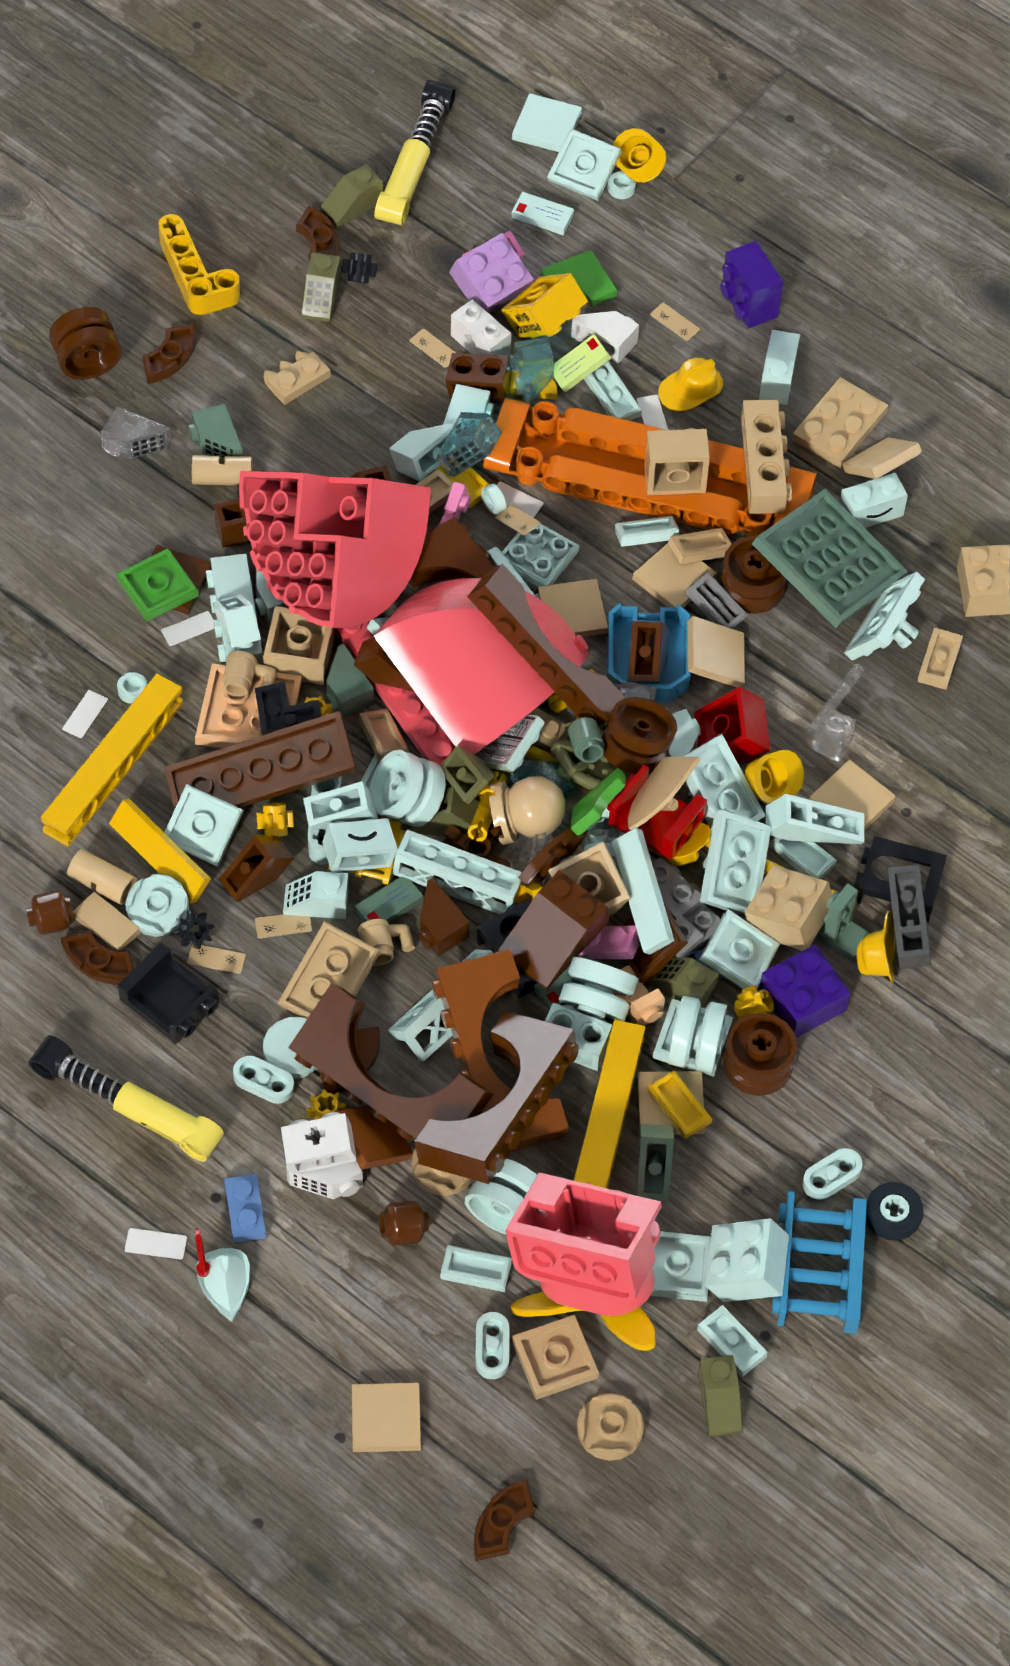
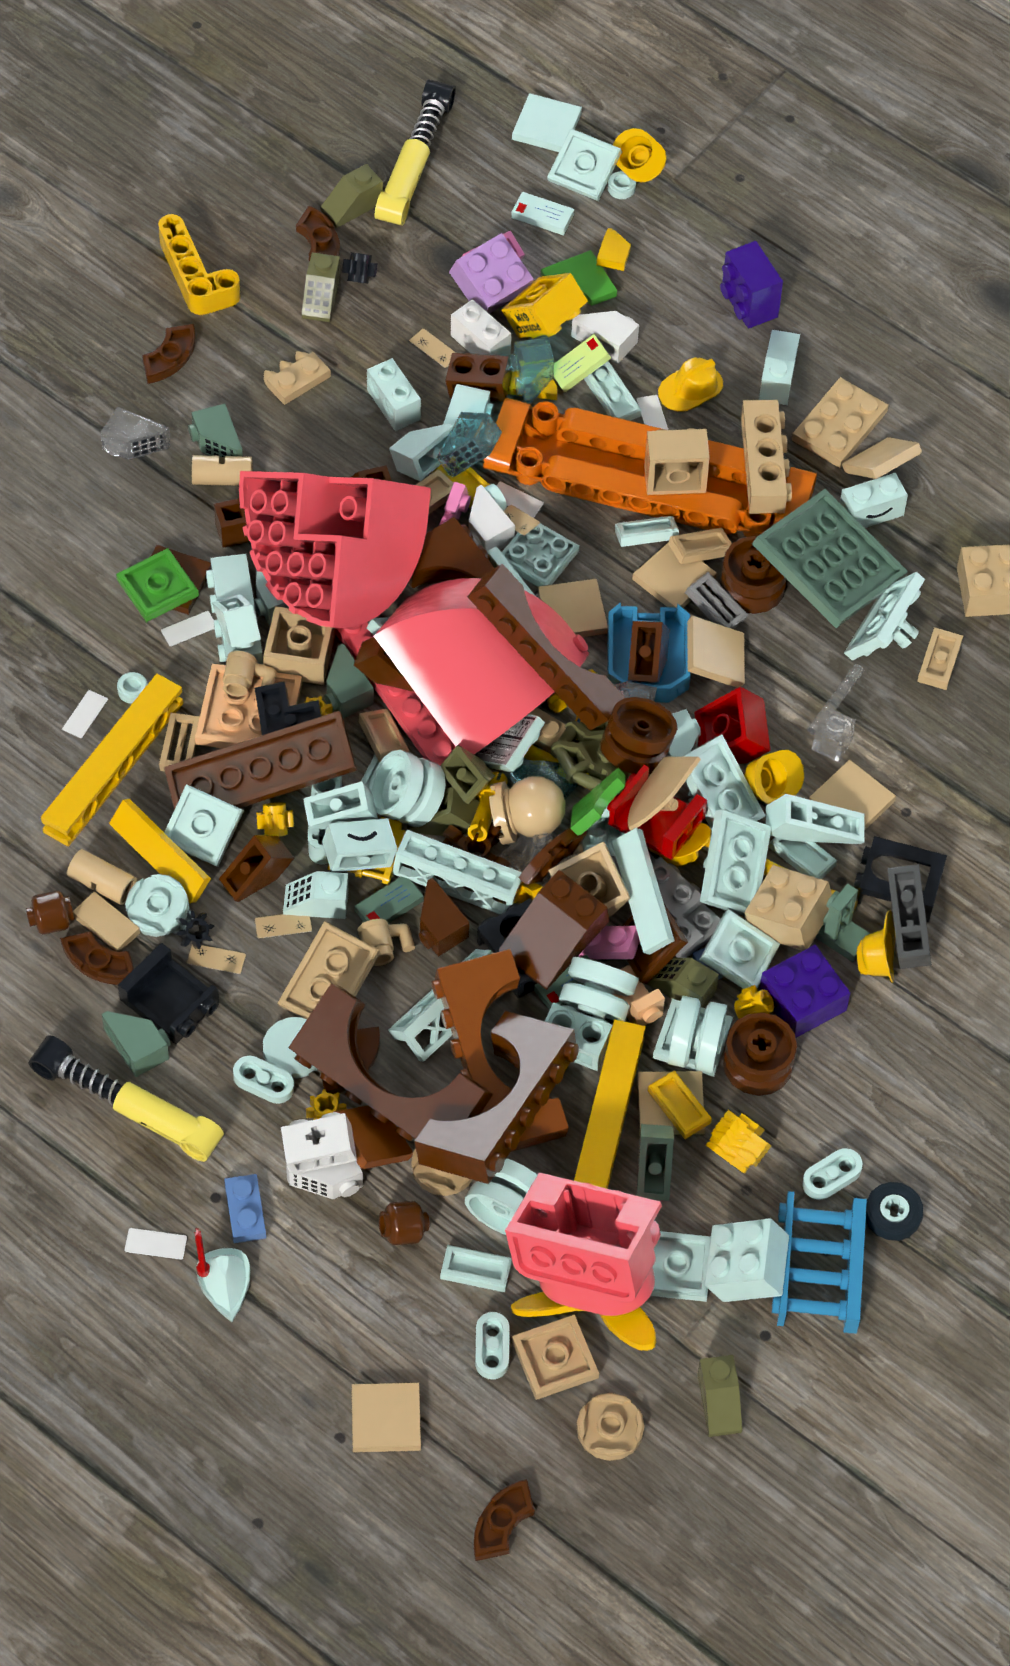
(85, 343): reddish brown wheel -> none
(136, 1041): none -> sand green slope
(185, 720): none -> tan tile
(393, 394): none -> light aqua brick
(489, 522): none -> white slope
(586, 739): sand green brick -> none
(613, 251): none -> yellow slope
(674, 321): tan sticker -> none
(731, 1338): light aqua plate -> none
(738, 1141): none -> yellow hair

